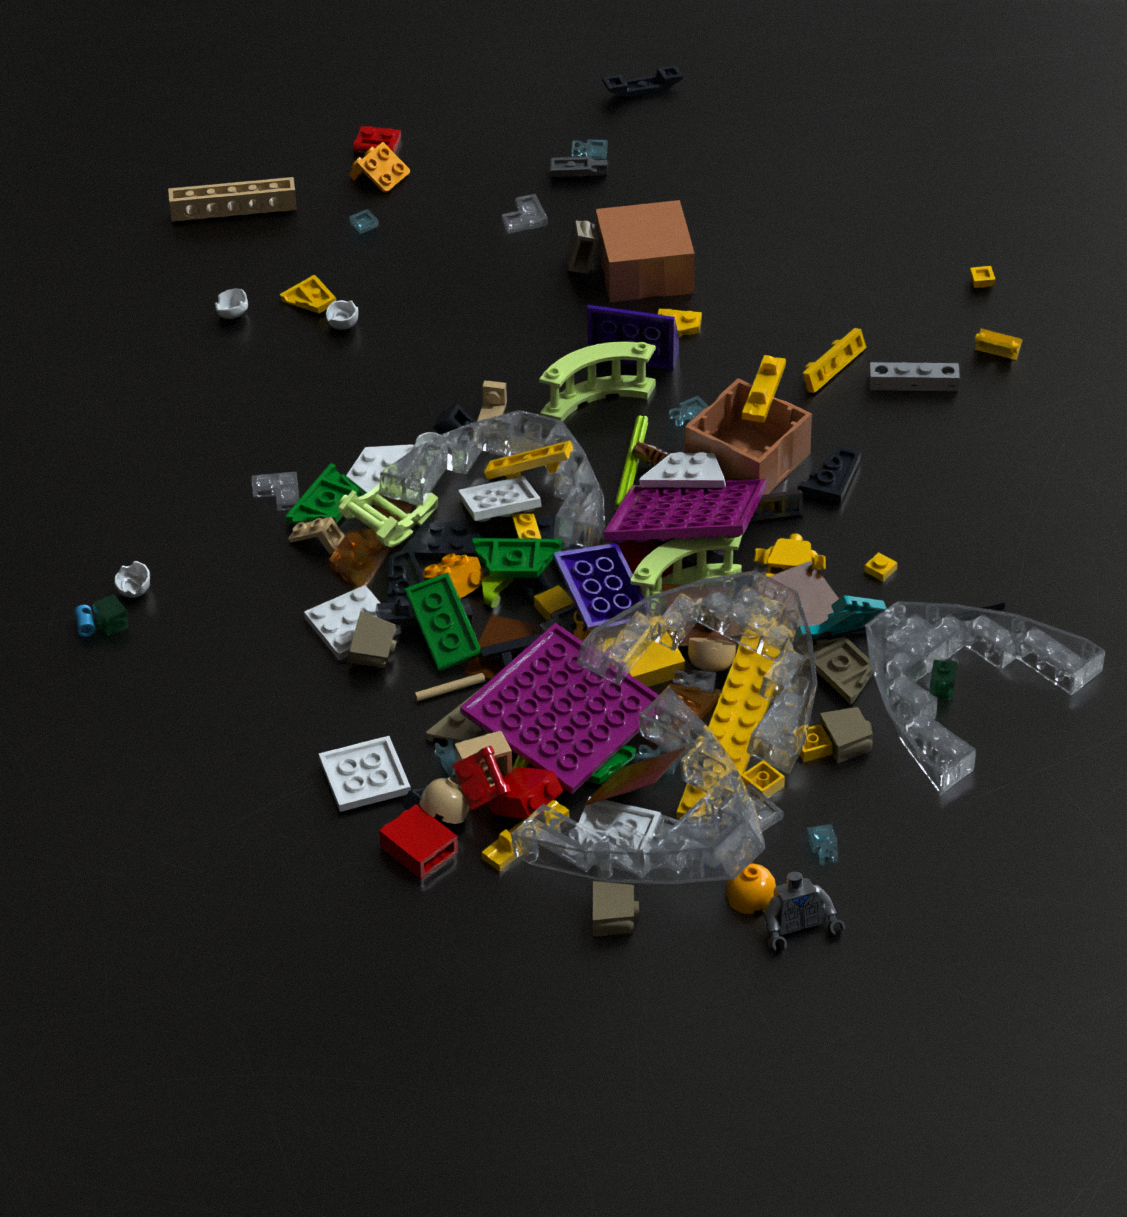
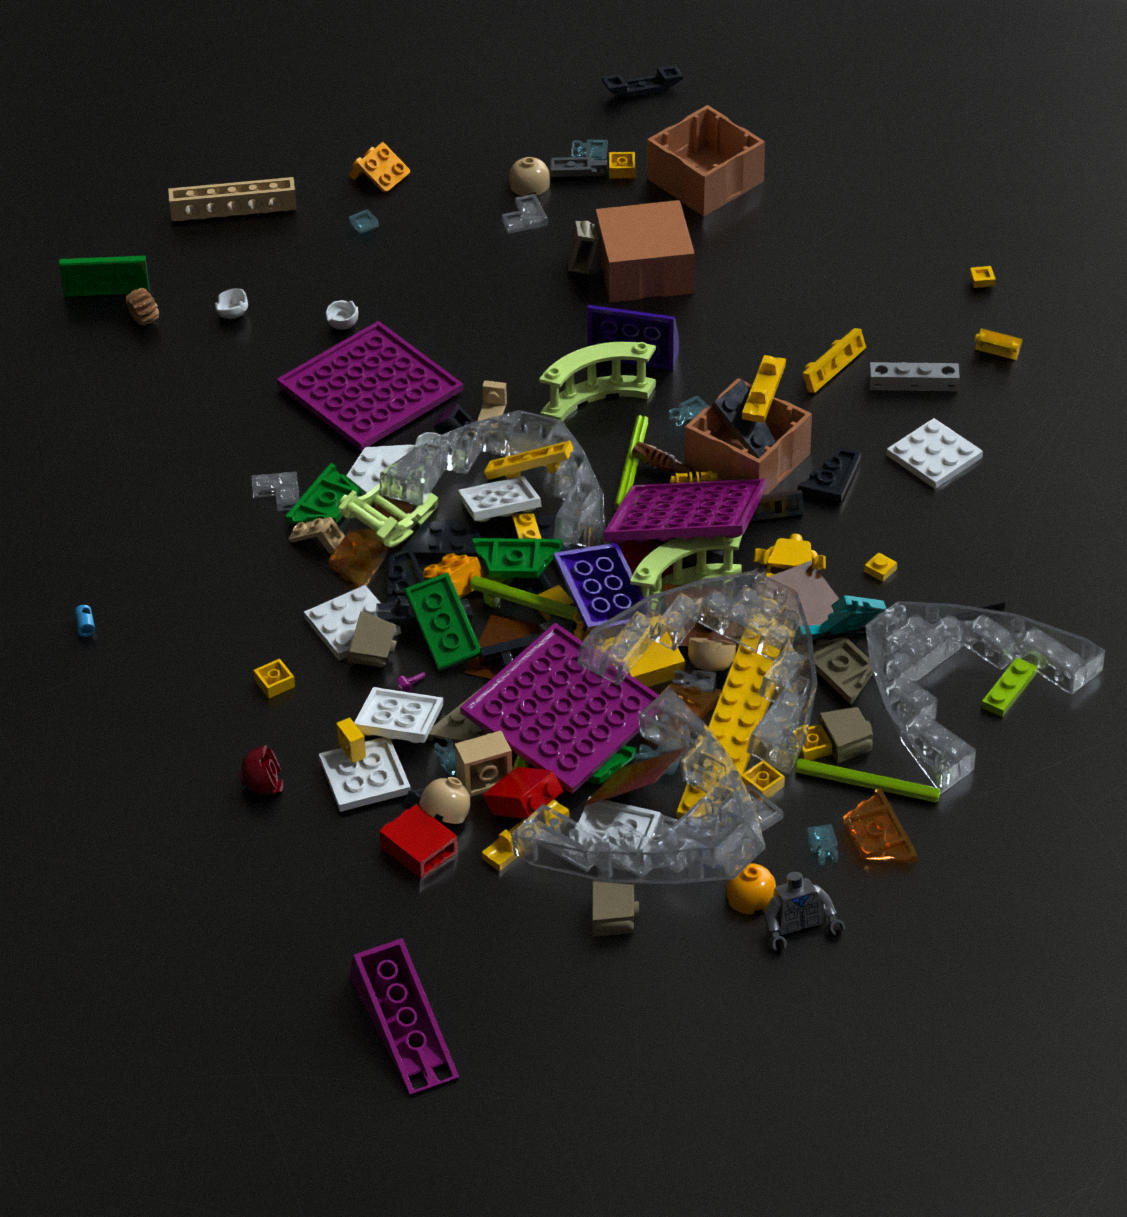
(103, 275): none -> green tile
(110, 615): clear green brick -> none
(132, 580): white hair -> none
(142, 306): none -> medium nougat gear
(260, 772): none -> dark red cylinder
(274, 678): none -> yellow piece
(309, 295): yellow wing -> none
(351, 740): none -> yellow piece
(369, 385): none -> magenta plate
(372, 137): red plate -> none
(395, 994): none -> magenta piece
(398, 715): none -> white plate
(405, 683): none -> magenta hand
(449, 687): tan bar -> none
(474, 781): red plate -> none
(524, 598): none -> lime axle
(529, 176): none -> tan cylinder
(621, 164): none -> yellow piece
(685, 471): white wing -> none
(686, 321): yellow wing -> none
(705, 160): none -> nougat tile
(751, 434): none -> black wing
(867, 780): none -> lime axle
(878, 831): none -> clear orange wing
(934, 453): none -> white plate
(943, 679): clear green brick -> none
(1009, 687): none -> lime plate

